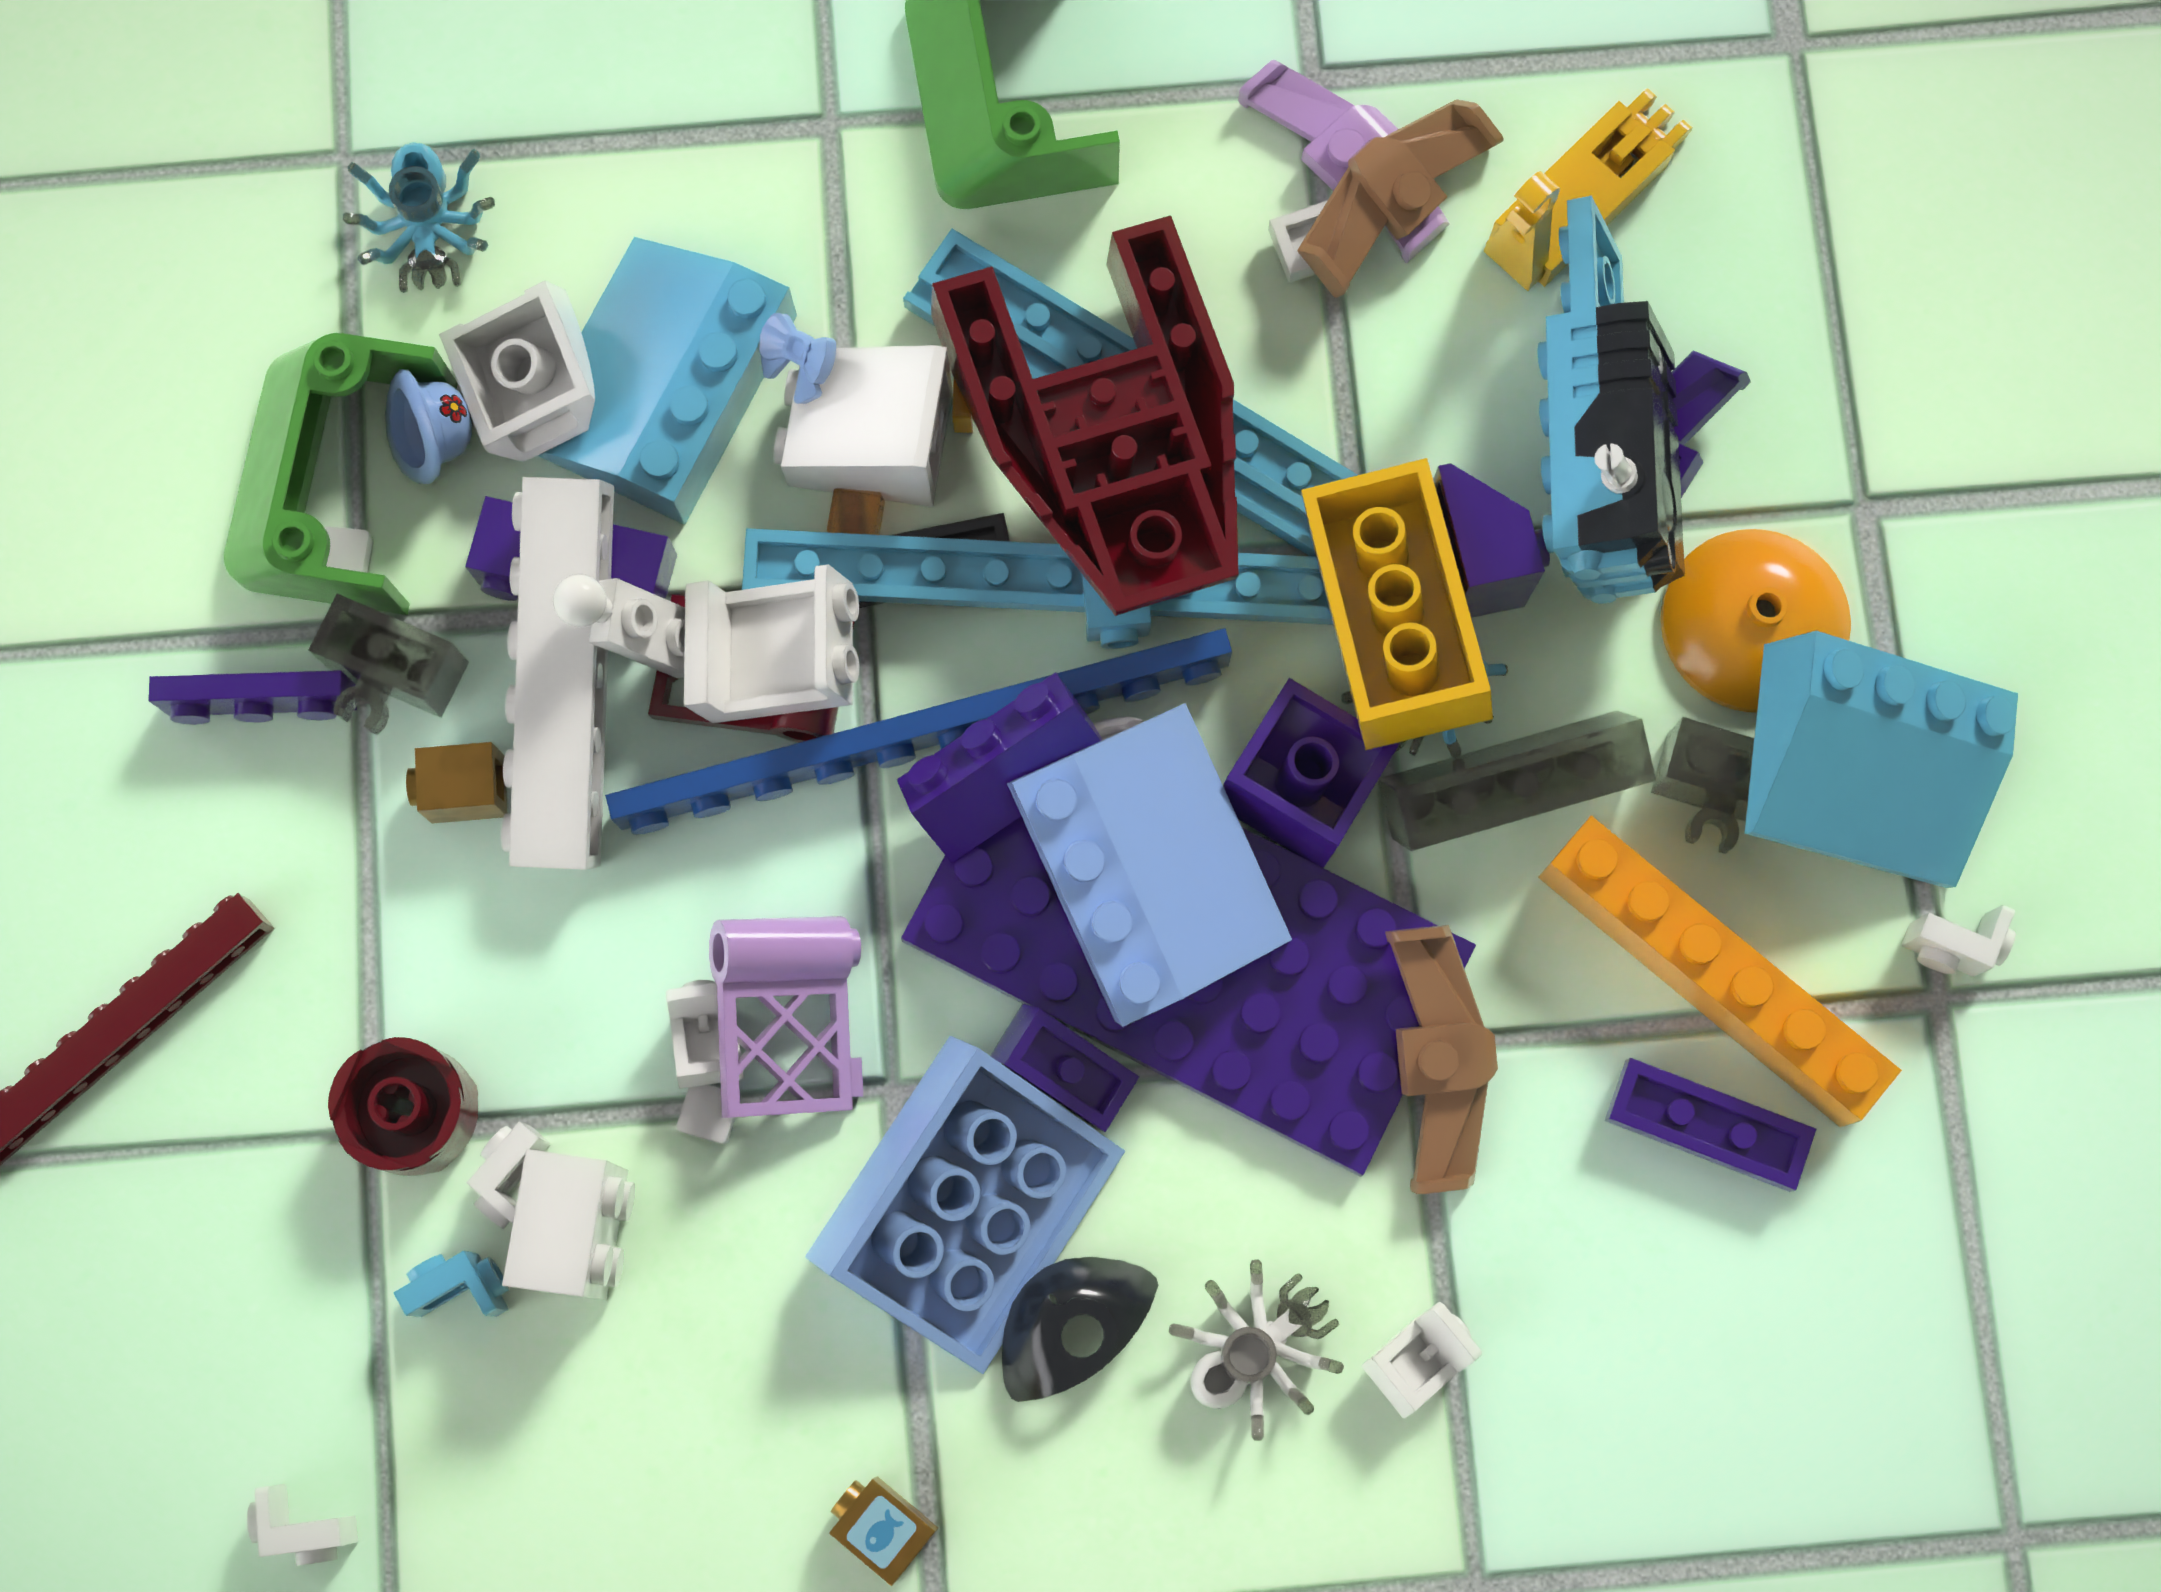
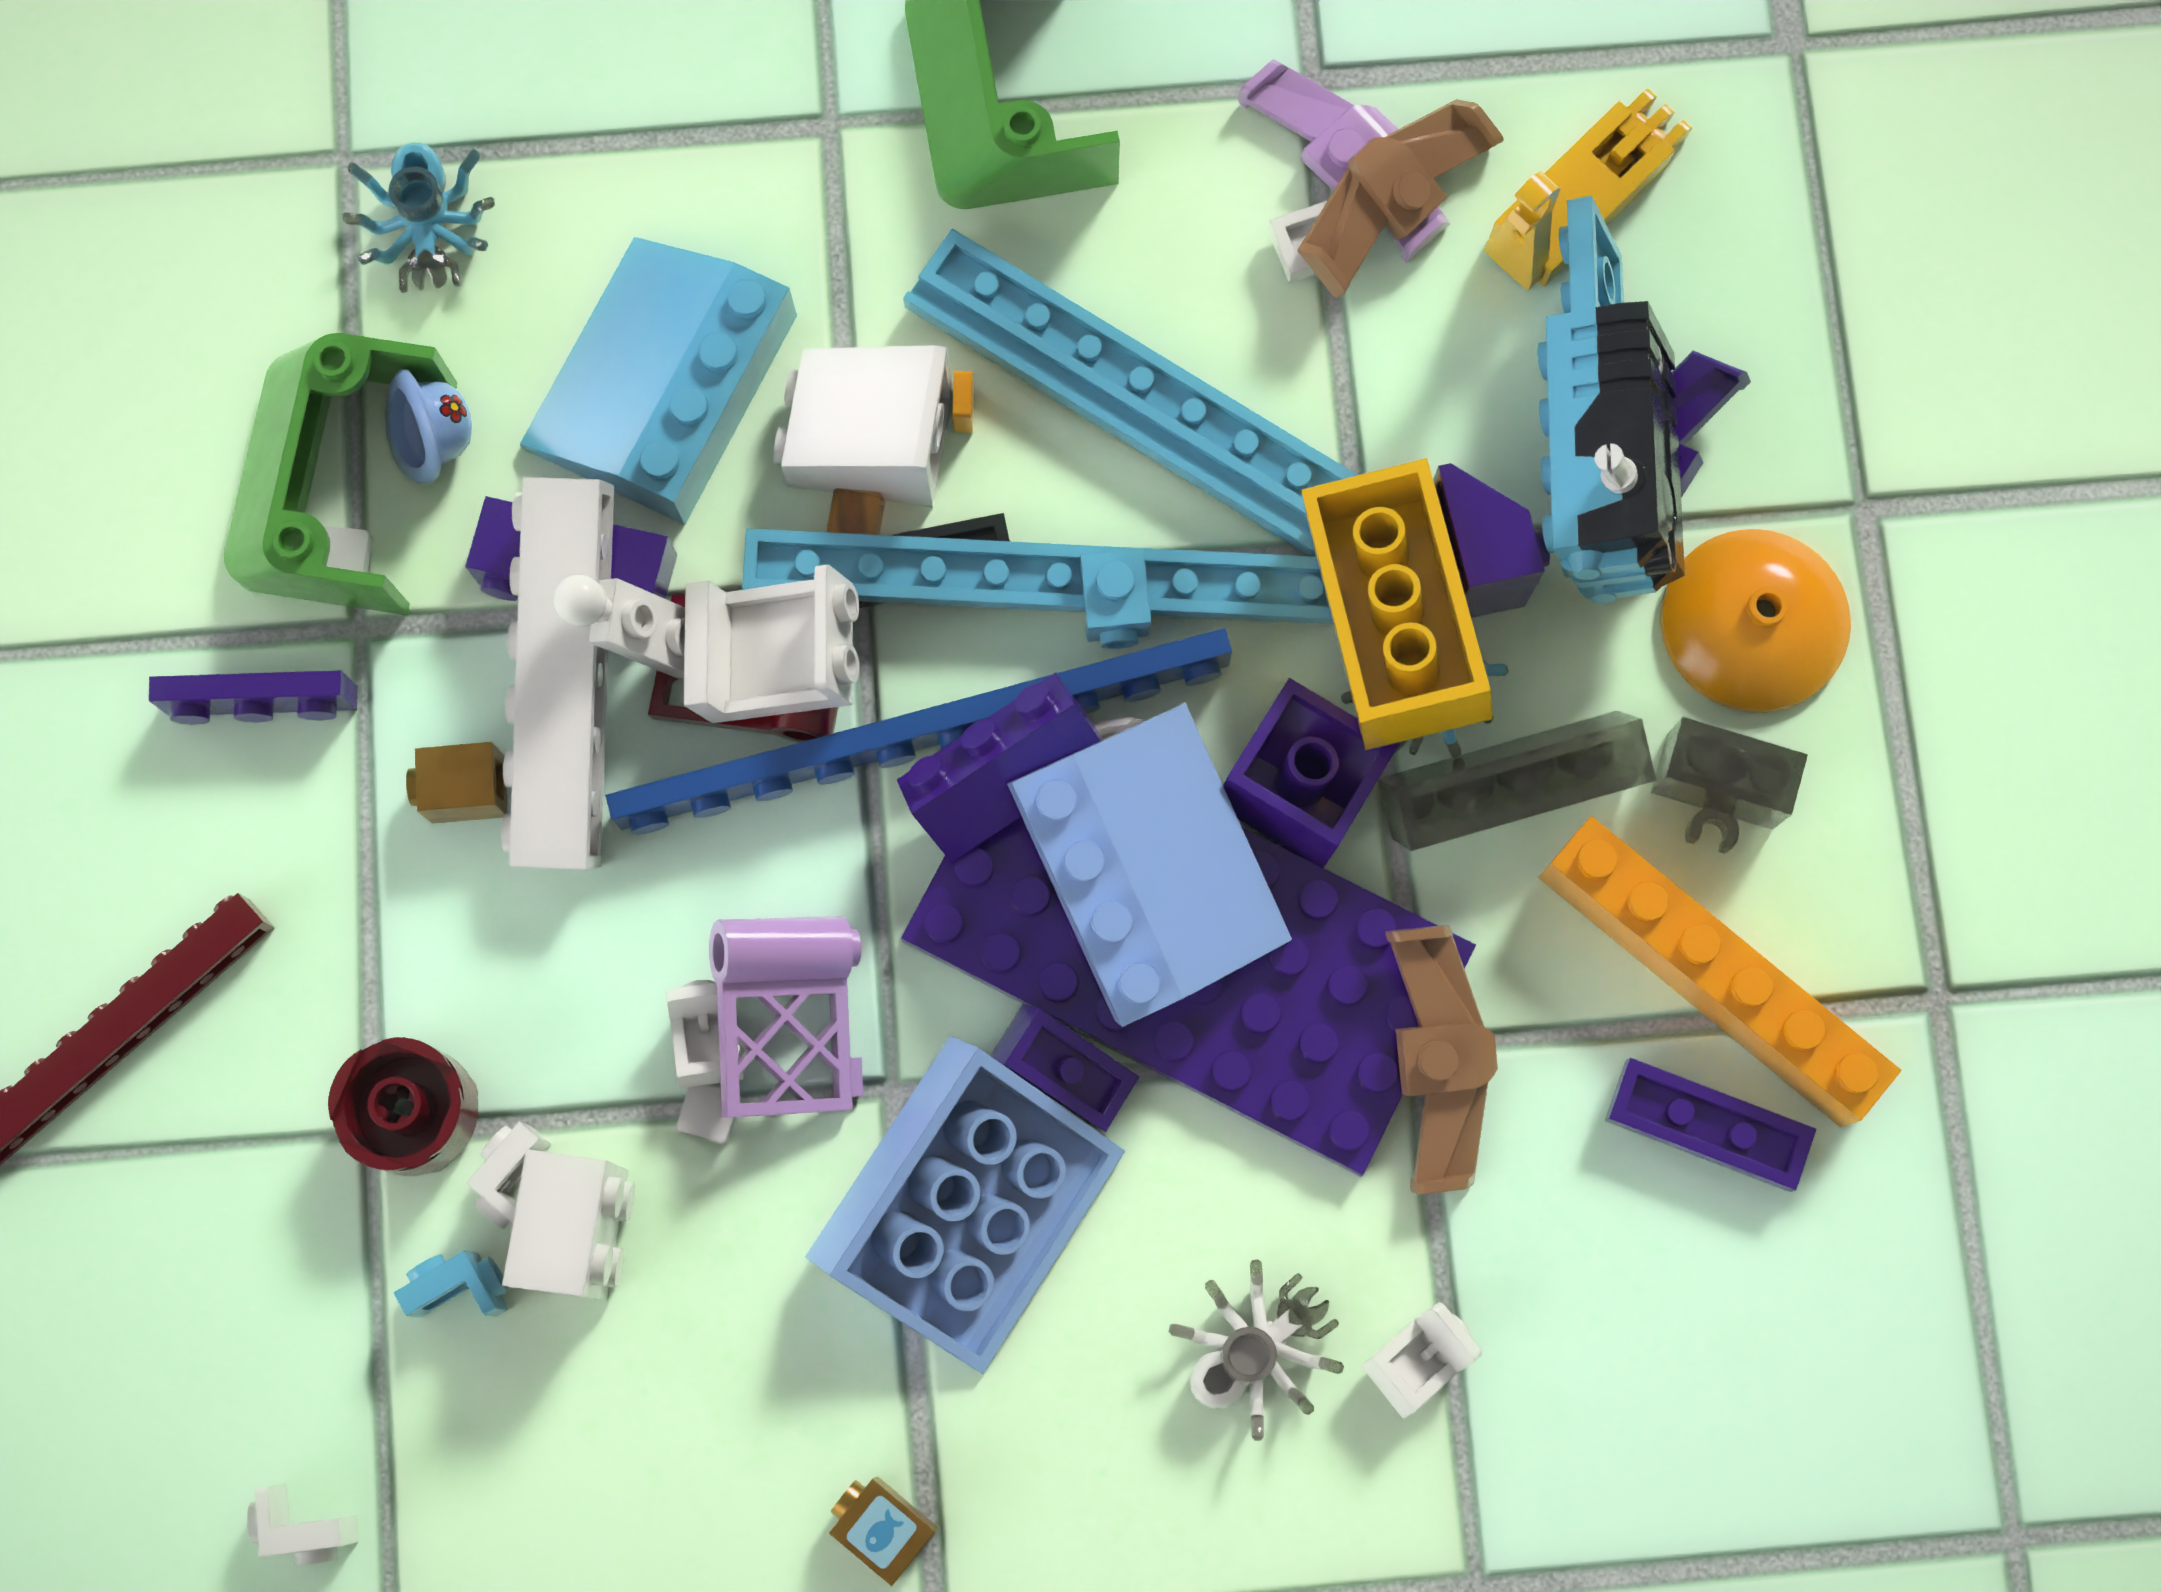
(386, 661): clear smoke brick -> none
(524, 373): white slope -> none
(784, 343): light blue piece -> none
(1103, 1288): black piece -> none
(1120, 452): dark red wedge -> none
(1875, 757): medium azure slope -> none
(1951, 947): white bracket -> none

